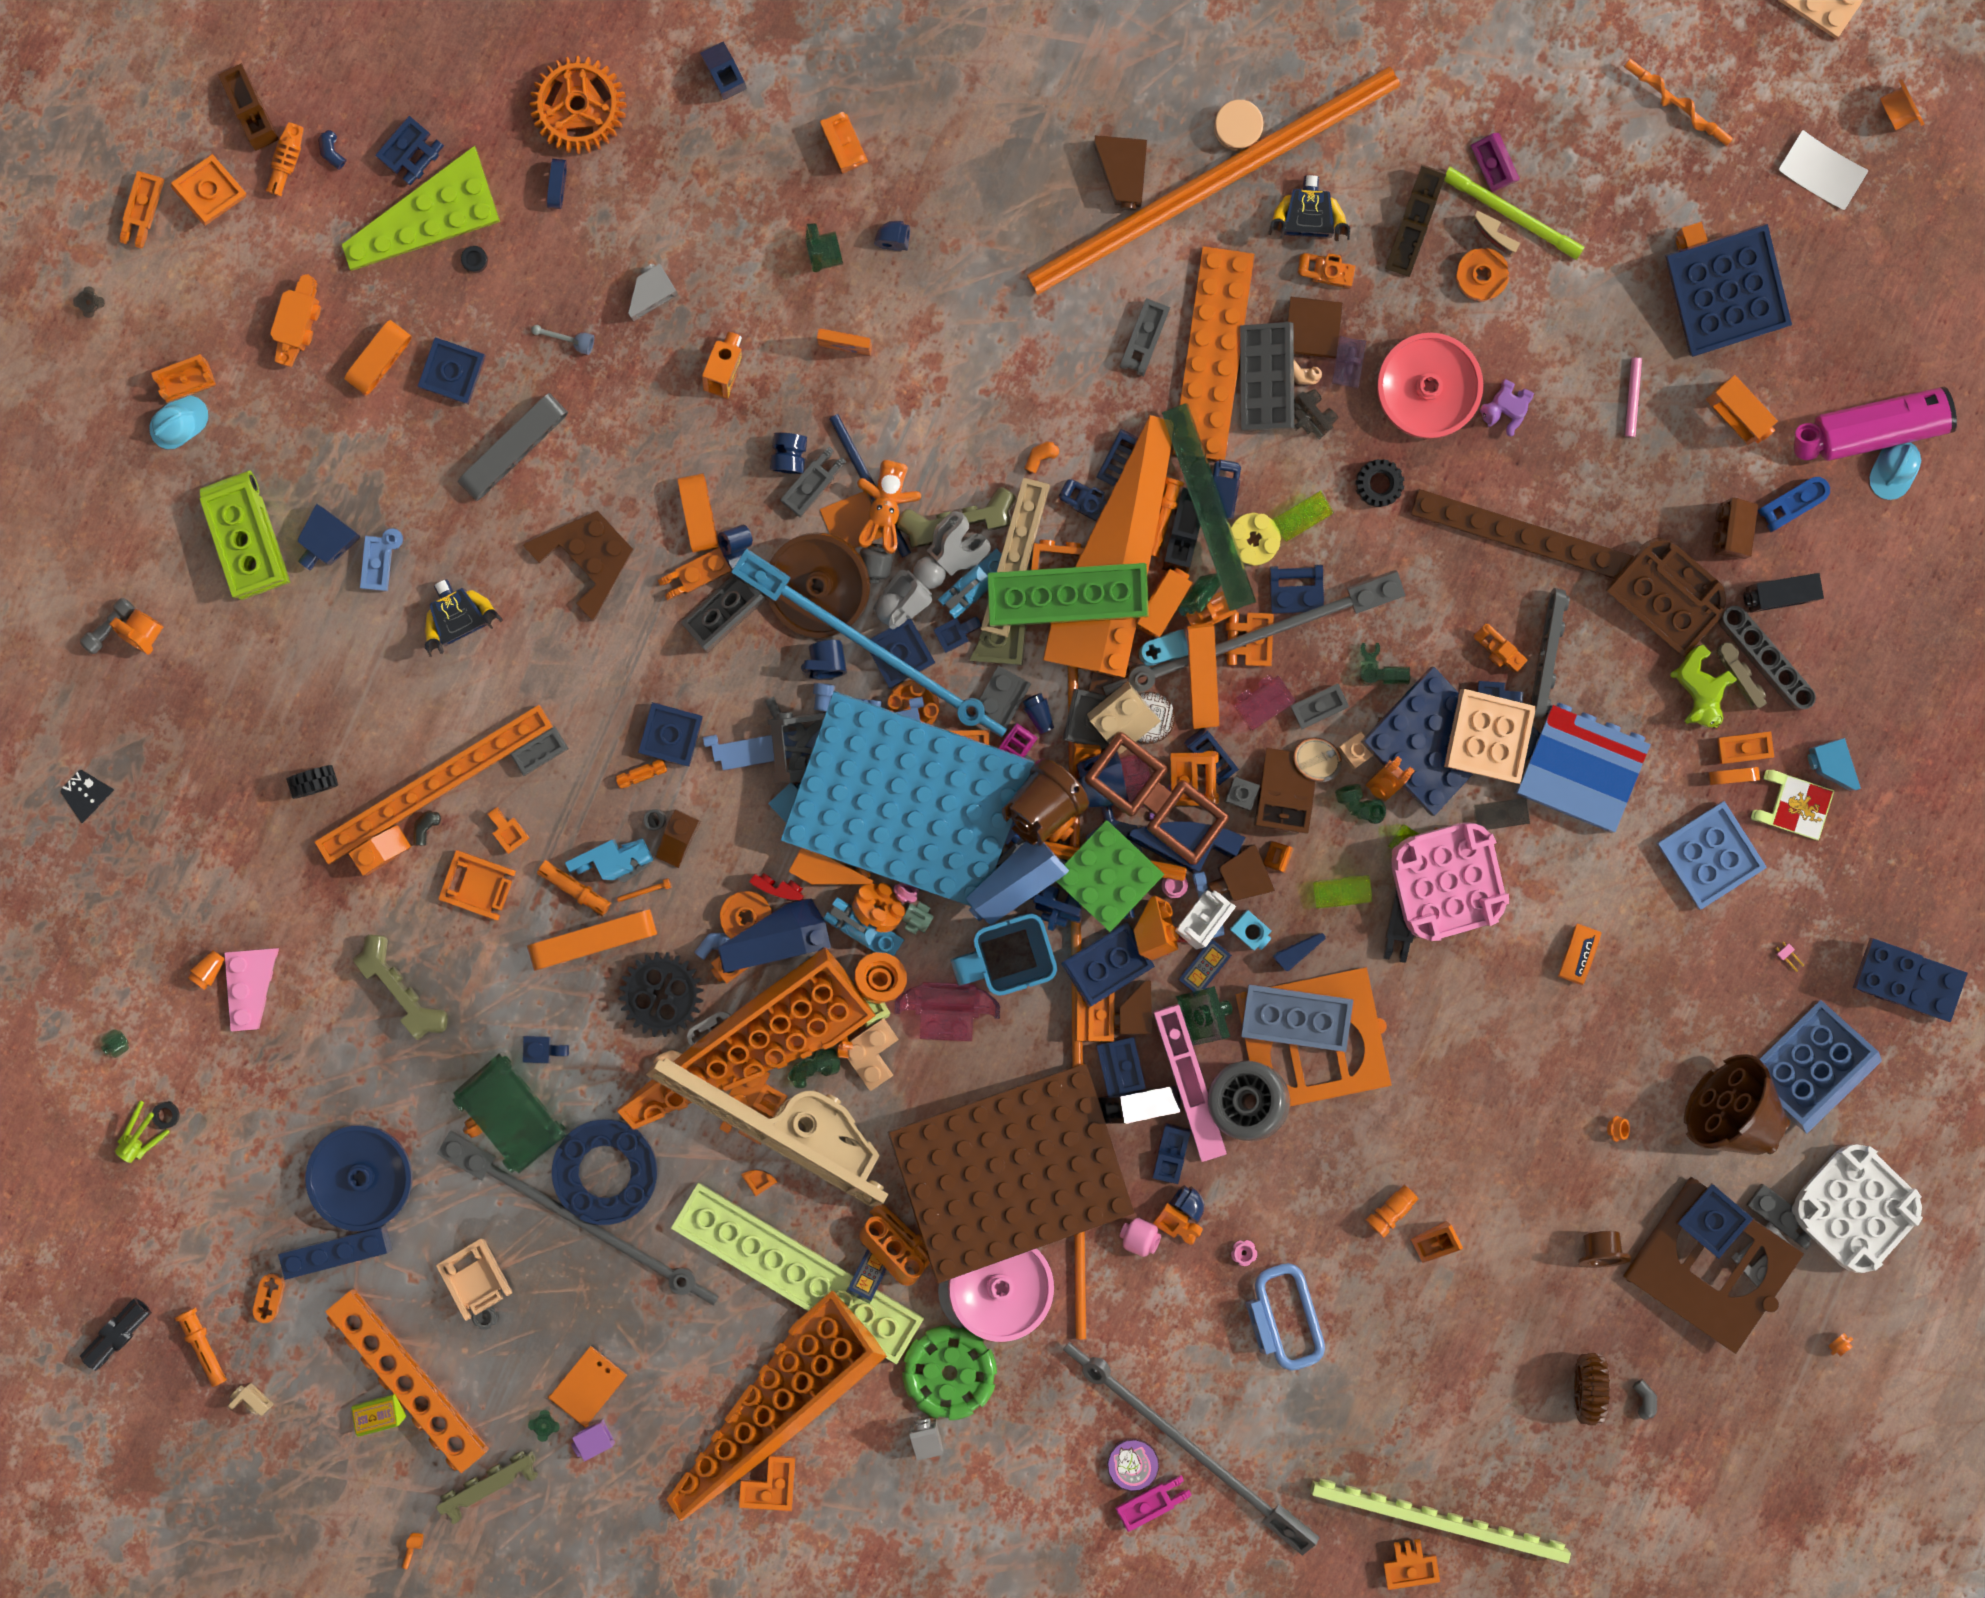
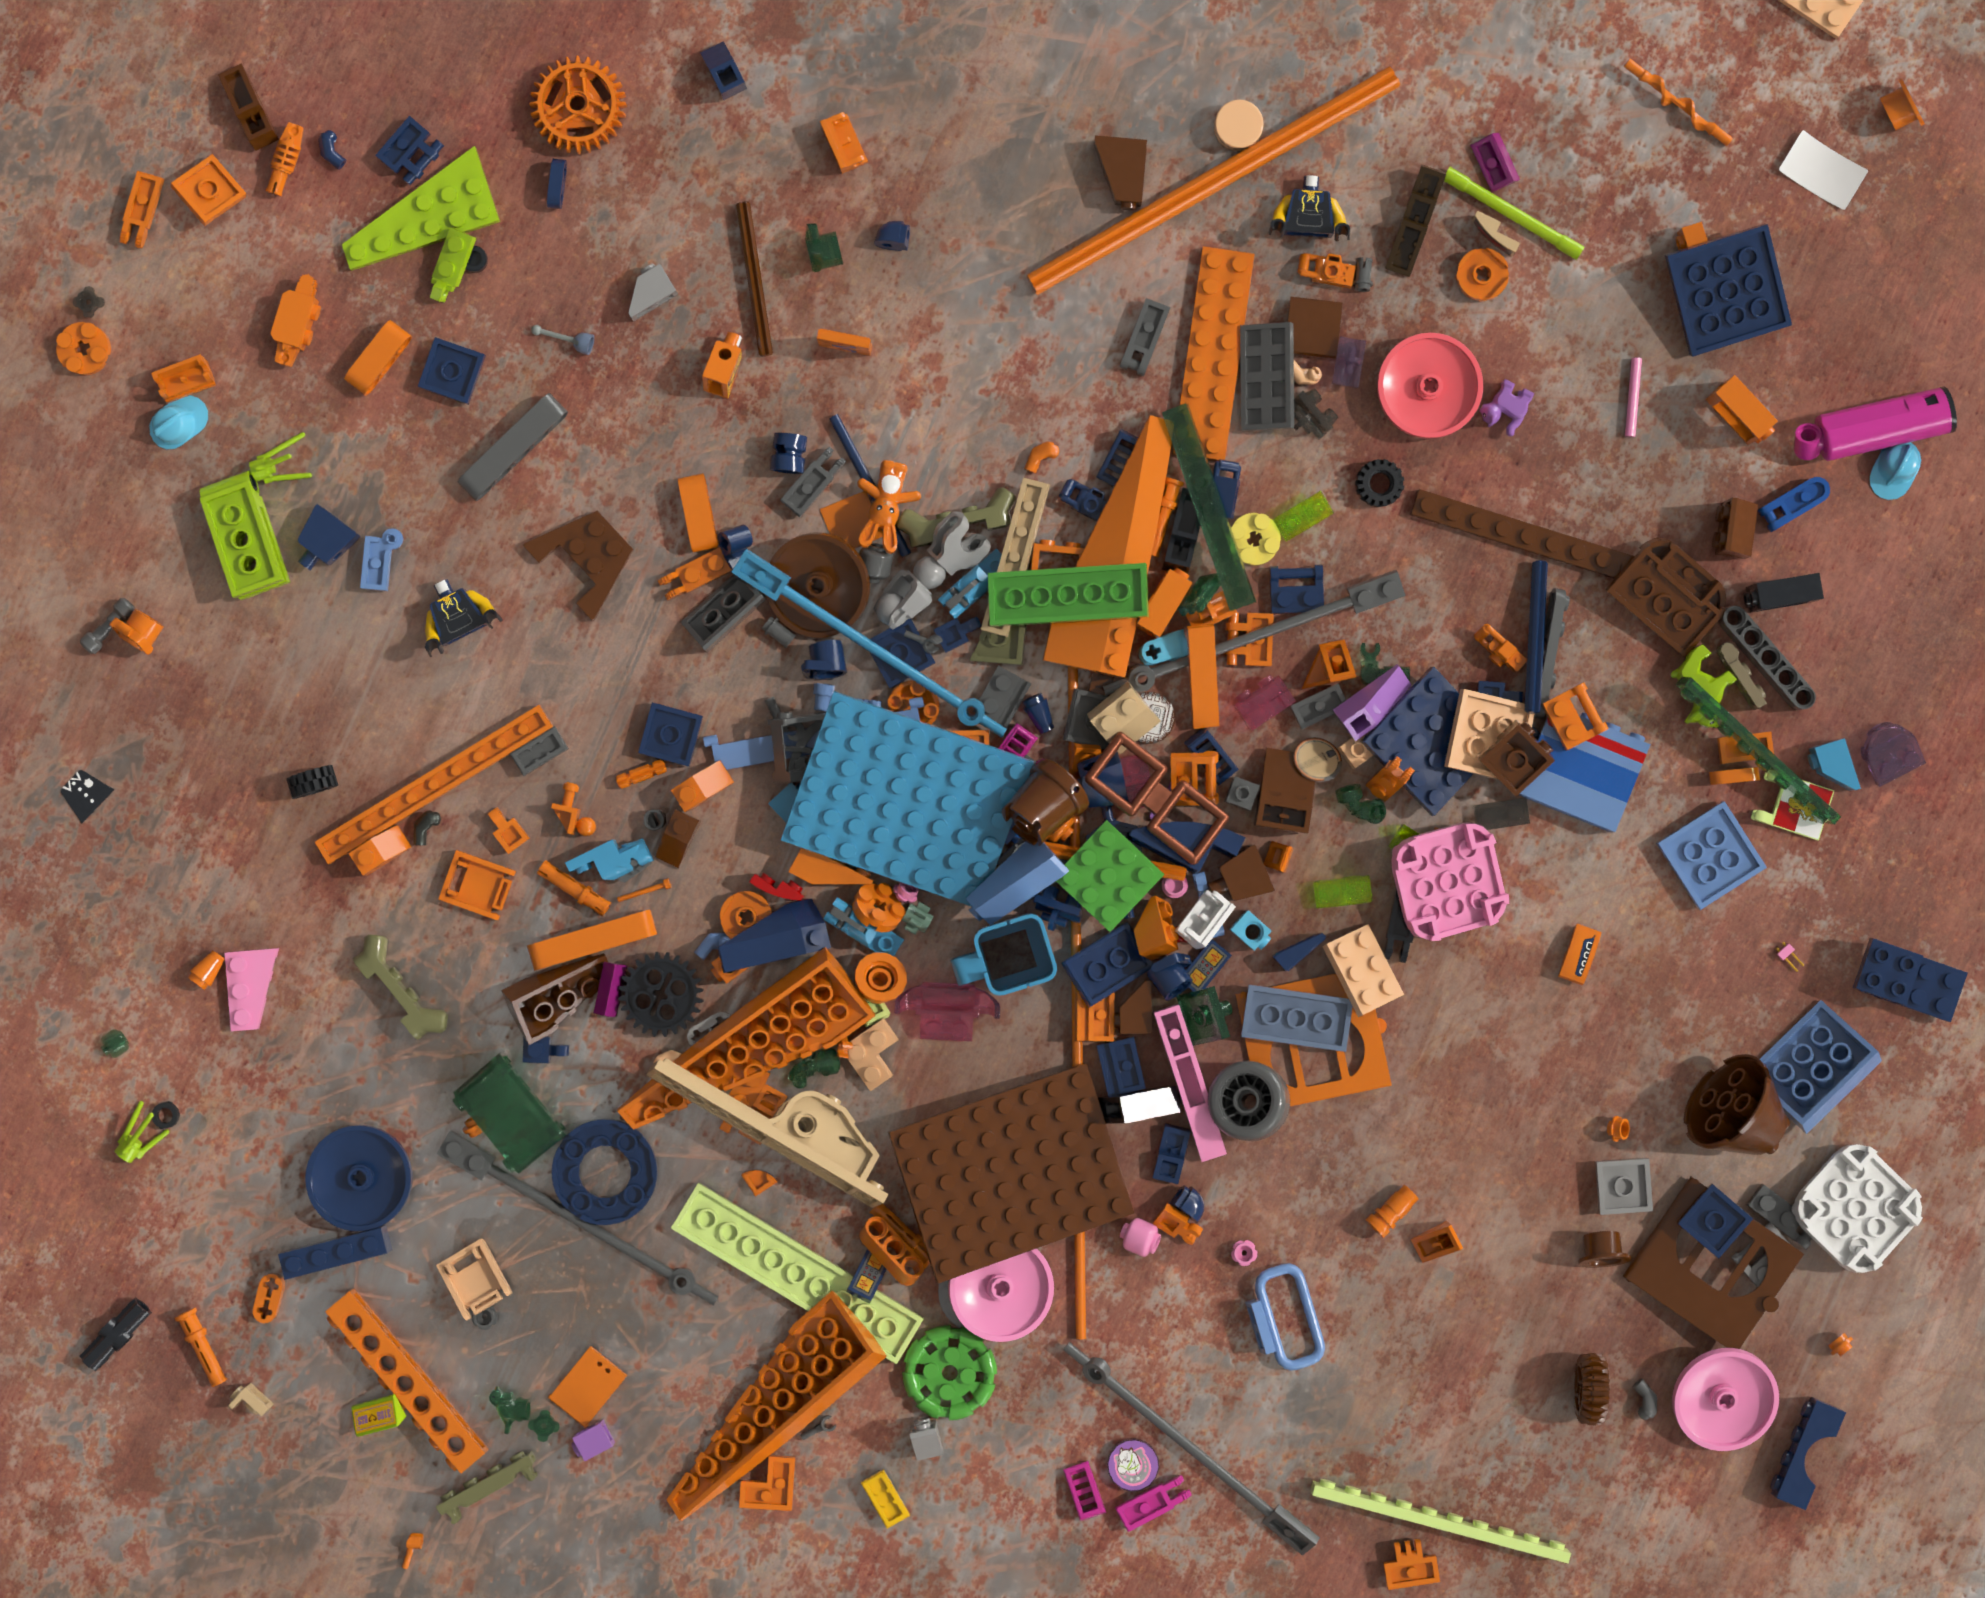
(96, 355): none -> orange plate
(265, 466): none -> lime plant
(451, 263): none -> lime hinge
(509, 1407): none -> clear green animal
(549, 997): none -> reddish brown wedge
(569, 816): none -> orange piece
(608, 991): none -> magenta slope
(702, 786): none -> orange slope
(754, 278): none -> reddish brown axle
(778, 632): none -> dark grey pin
(818, 1428): none -> dark grey hand
(885, 1498): none -> yellow plate
(926, 642): none -> dark grey hand
(1100, 1509): none -> dark pink slope
(1170, 976): none -> dark blue piece
(1330, 665): none -> orange slope
(1363, 275): none -> dark grey pin
(1363, 970): none -> light nougat plate
(1372, 703): none -> medium lavender slope
(1517, 757): none -> reddish brown plate
(1536, 637): none -> dark blue axle
(1567, 721): none -> orange plate
(1624, 1186): none -> light grey plate
(1725, 1399): none -> bright pink dish
(1751, 745): none -> clear green plate
(1818, 1422): none -> dark blue arch
(1891, 752): none -> clear purple slope

